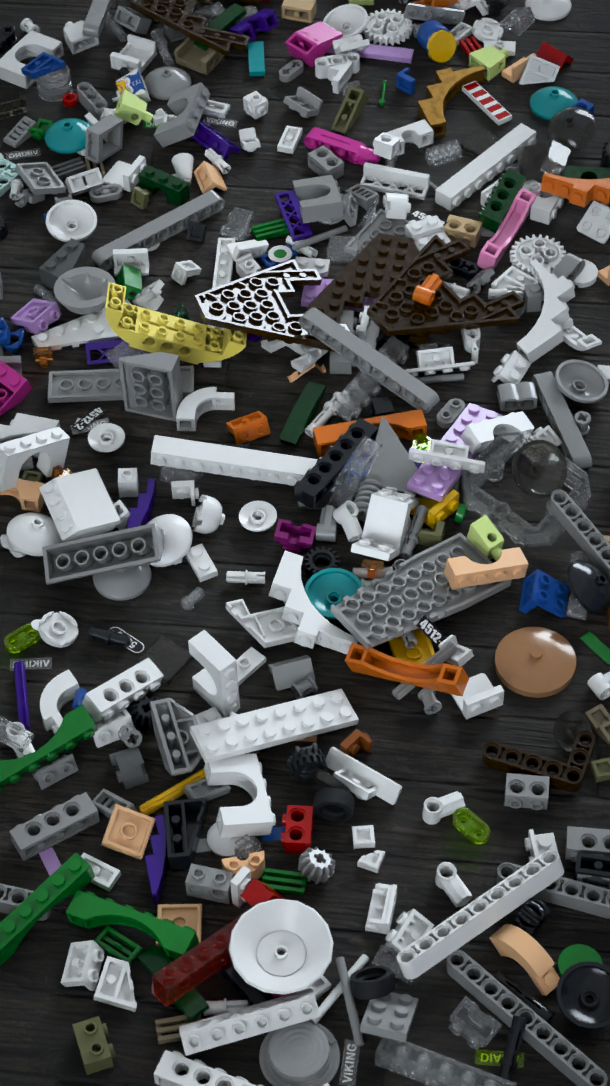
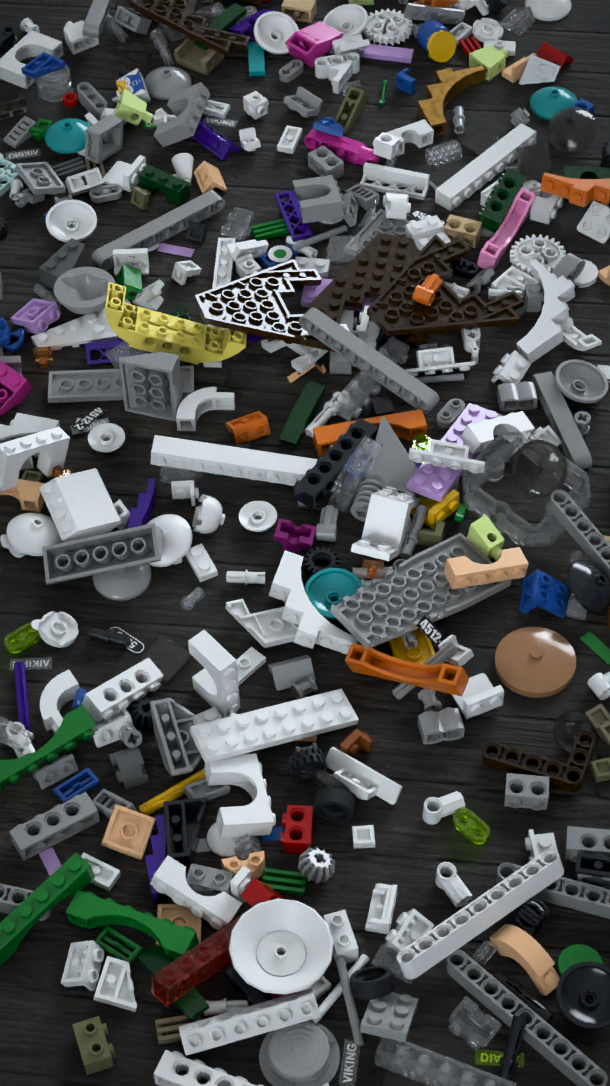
(85, 786): none -> blue tile
(128, 482): white brick -> none
(136, 54): white panel -> none
(177, 250): none -> lavender sticker
(216, 909): none -> white arch
(217, 160): white axle -> none
(274, 25): none -> white dish
(329, 126): none -> blue wing
(342, 936): none -> white brick
(346, 516): white piece -> none
(372, 861): white tile -> none
(440, 725): none -> light grey brick
(458, 119): none -> light grey pin
(484, 952): none -> clear tile
(486, 103): tile -> none
(519, 116): none -> light grey gear
(555, 159): clear panel -> none

